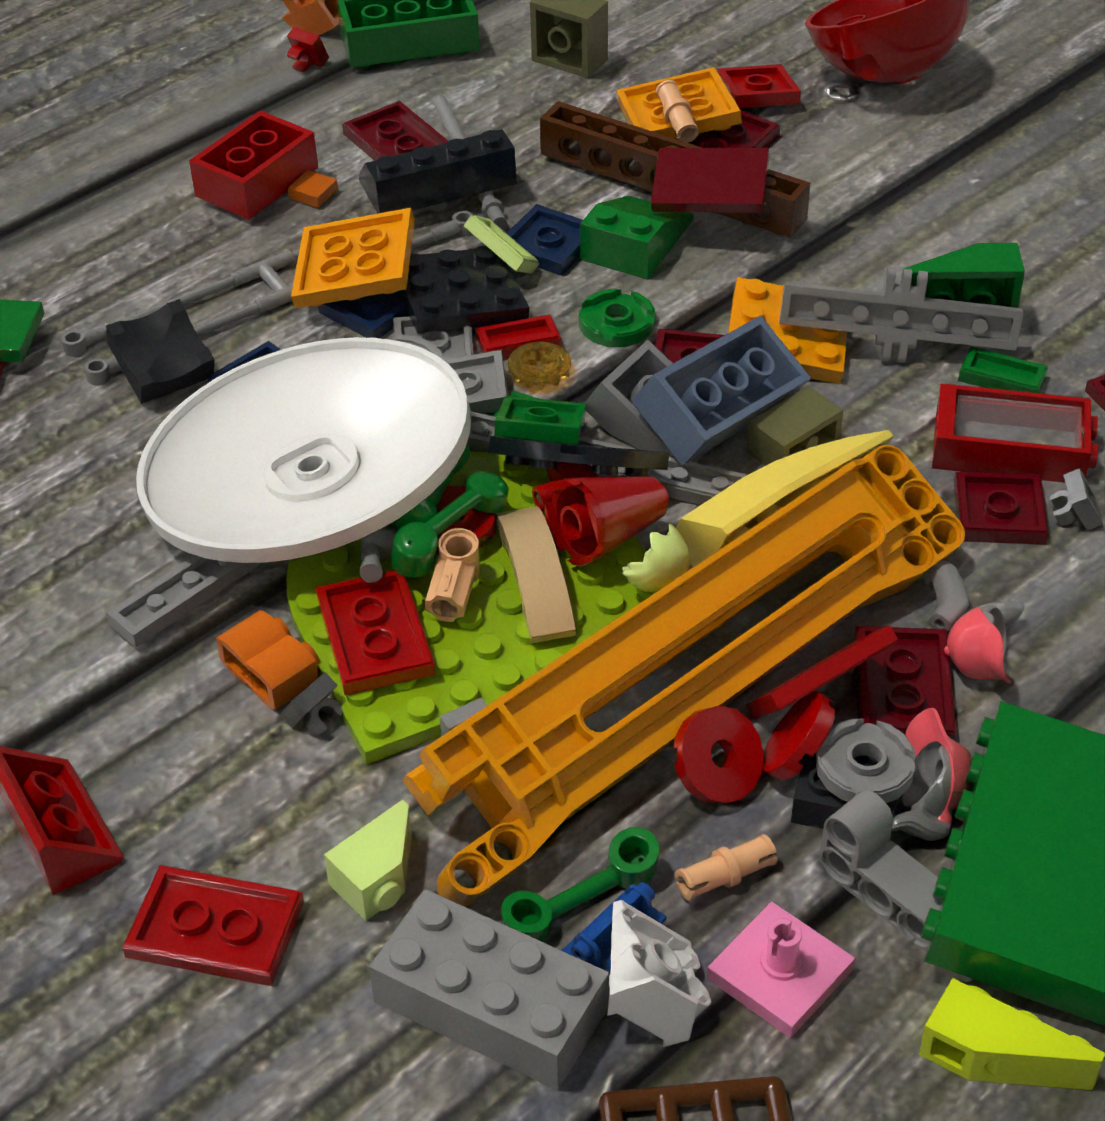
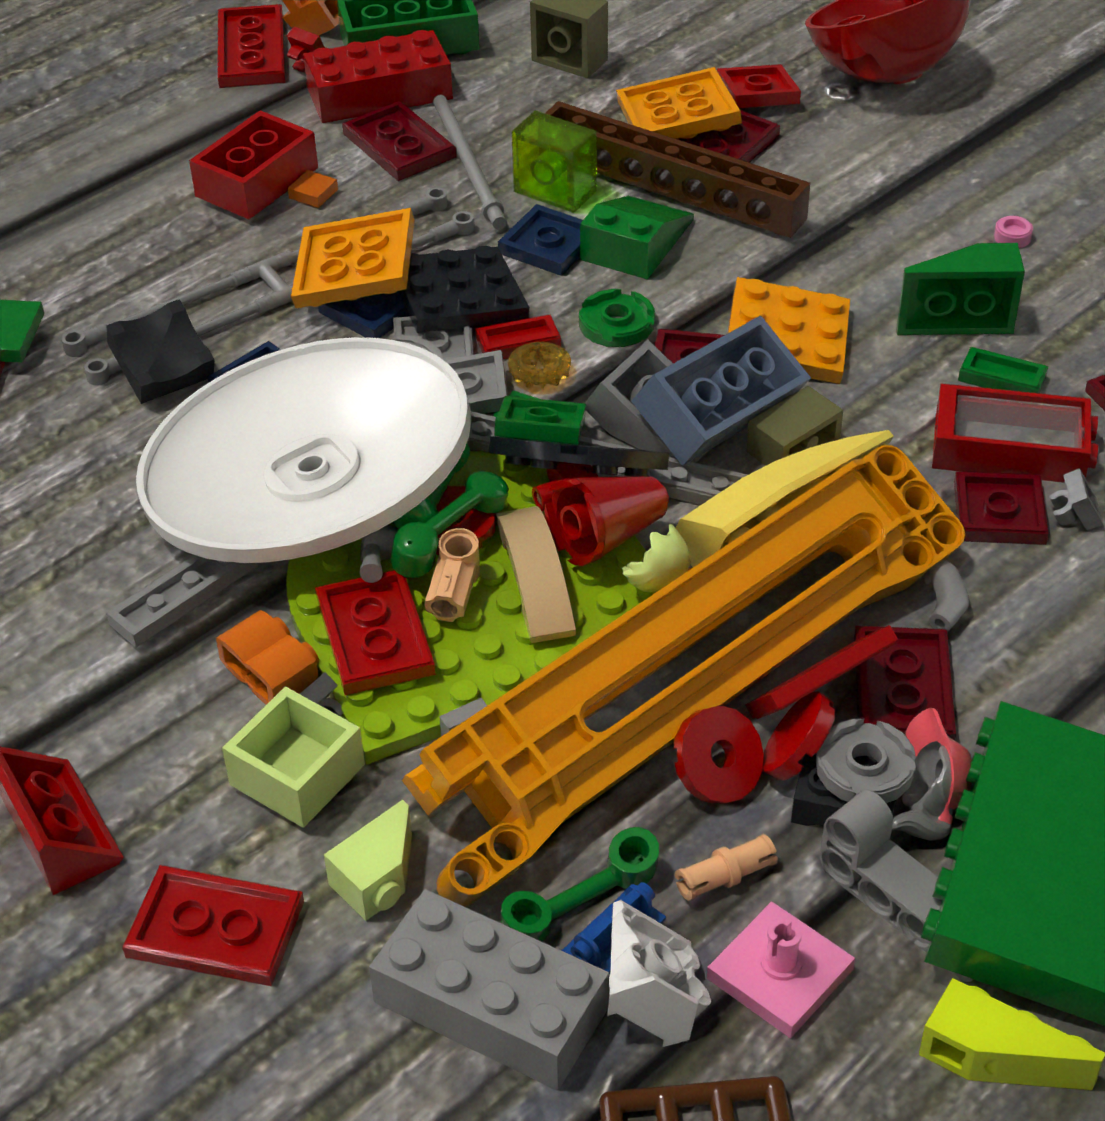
(250, 46): none -> red tile
(294, 756): none -> yellowish green piece
(377, 73): none -> red brick
(440, 172): black slope -> none
(501, 244): yellowish green tile -> none
(554, 161): none -> clear neon green brick
(677, 111): light nougat pin -> none
(710, 180): dark red tile -> none
(900, 315): light grey hinge -> none
(979, 640): coral hair -> none
(1013, 230): none -> bright pink tile

